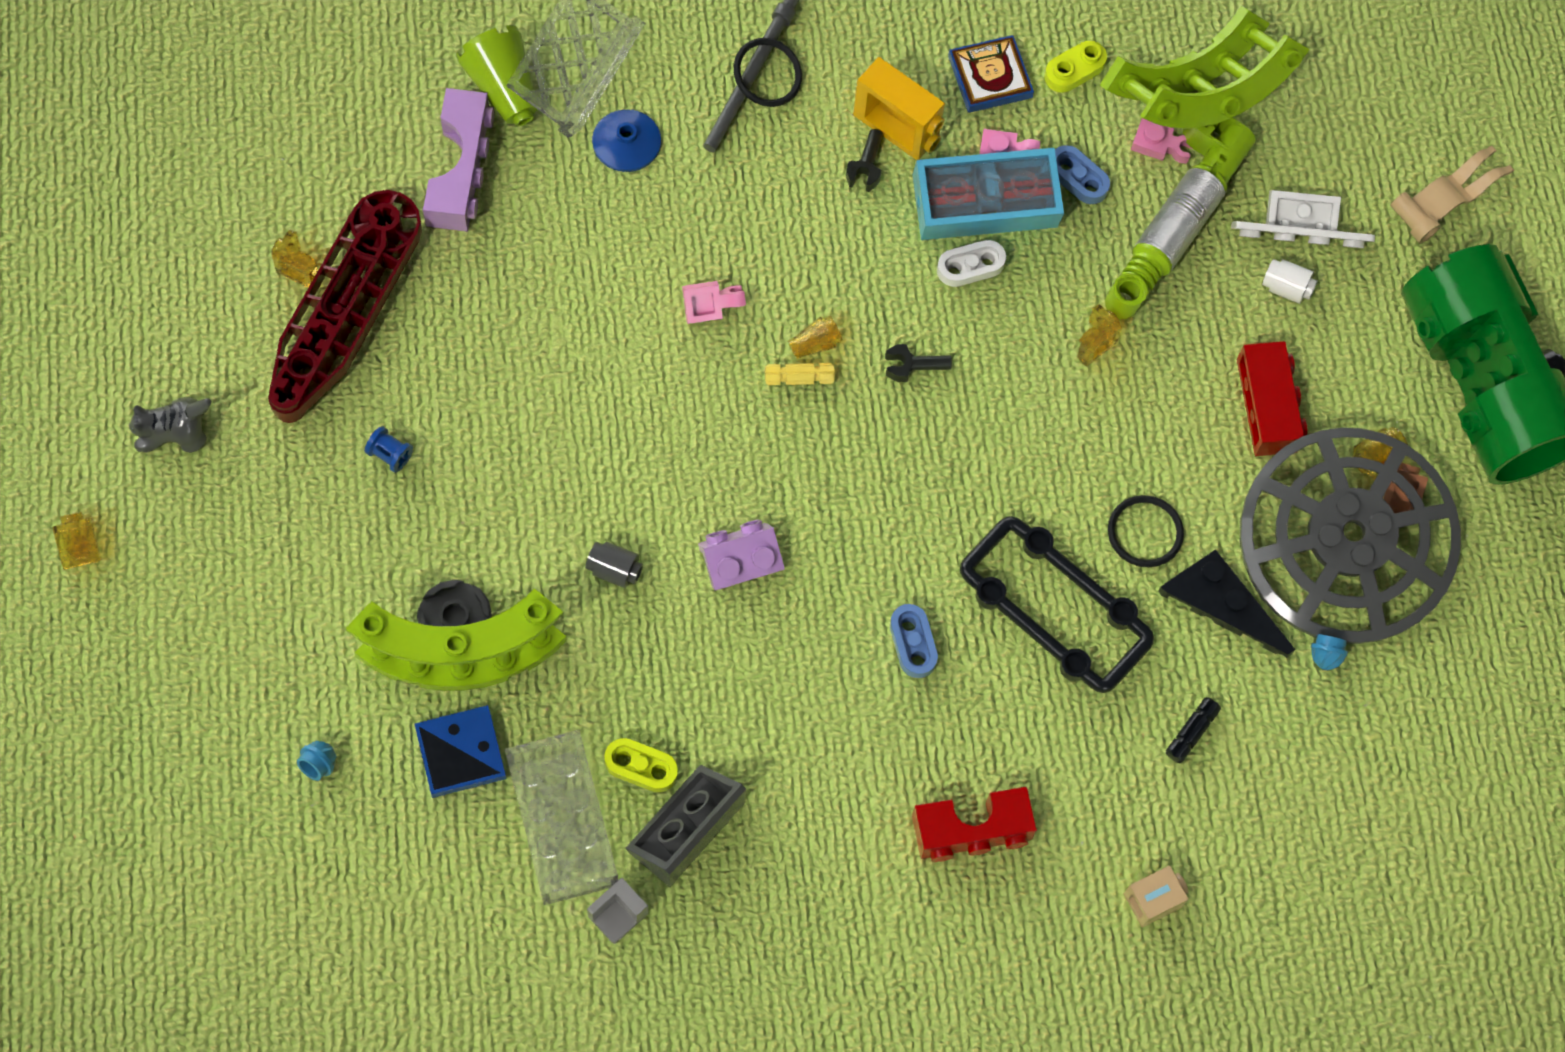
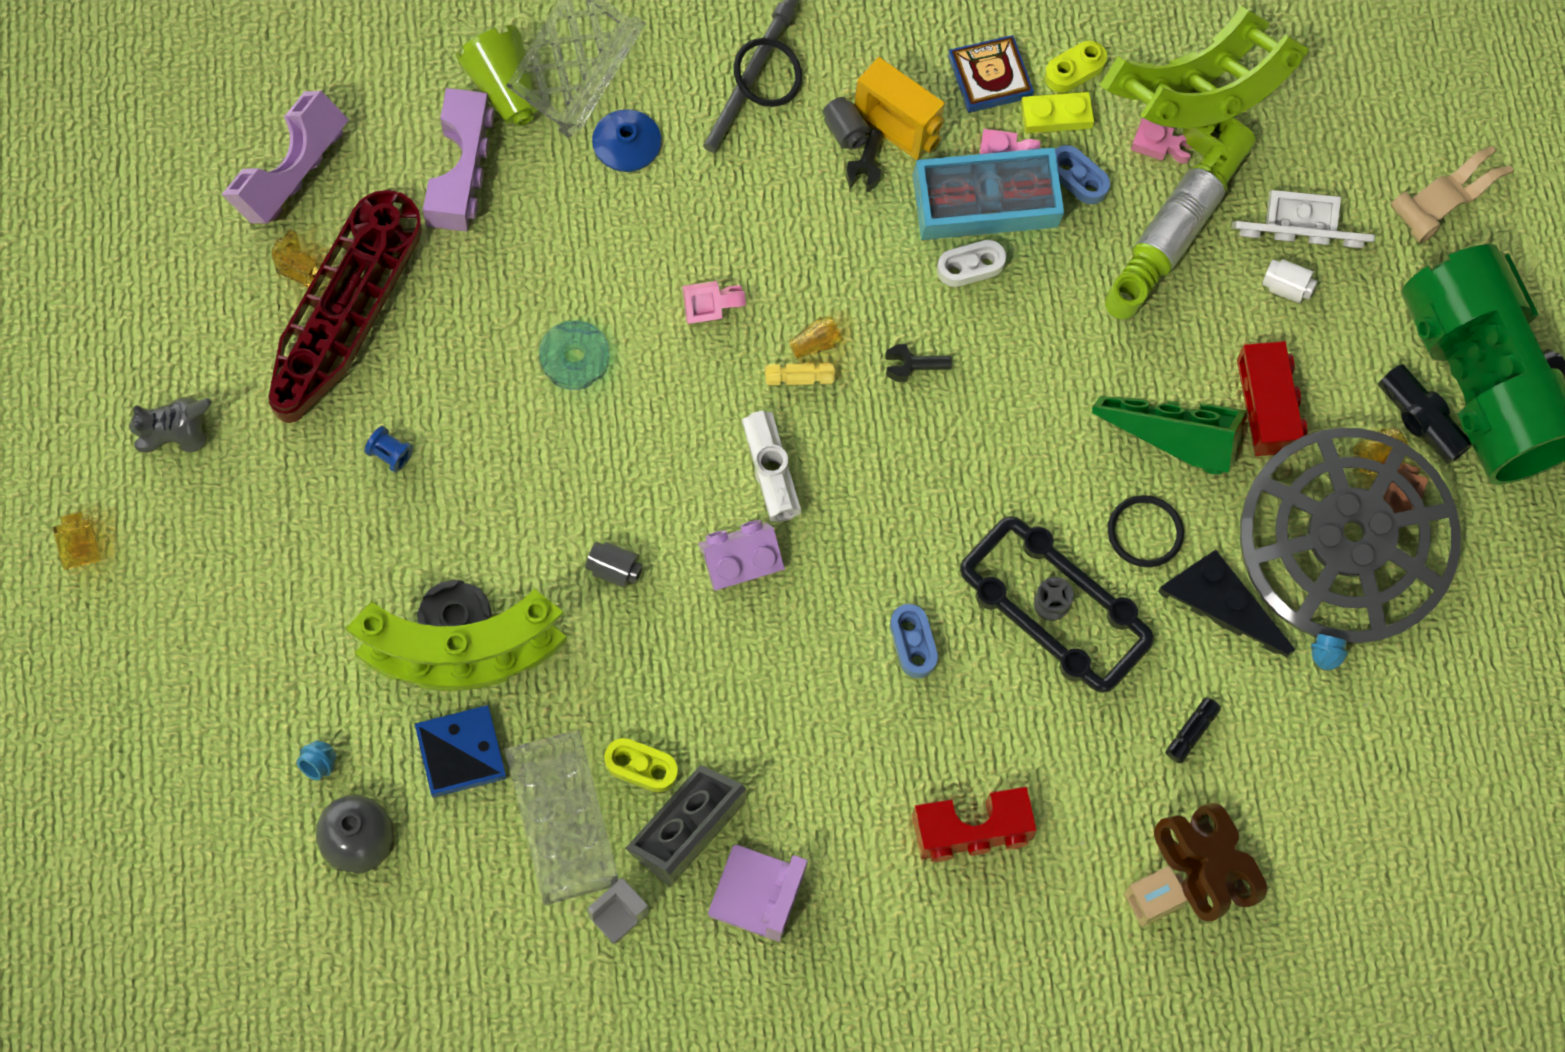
(313, 126): none -> lavender arch
(354, 834): none -> dark grey cylinder
(570, 336): none -> clear light blue tile
(757, 892): none -> lavender bracket
(775, 485): none -> white piece
(846, 123): none -> dark grey brick
(1057, 112): none -> neon yellow plate
(1057, 591): none -> dark grey wheel
(1100, 337): clear yellow bracket -> none
(1198, 437): none -> green wedge
(1210, 861): none -> reddish brown piece
(1425, 413): none -> black piece

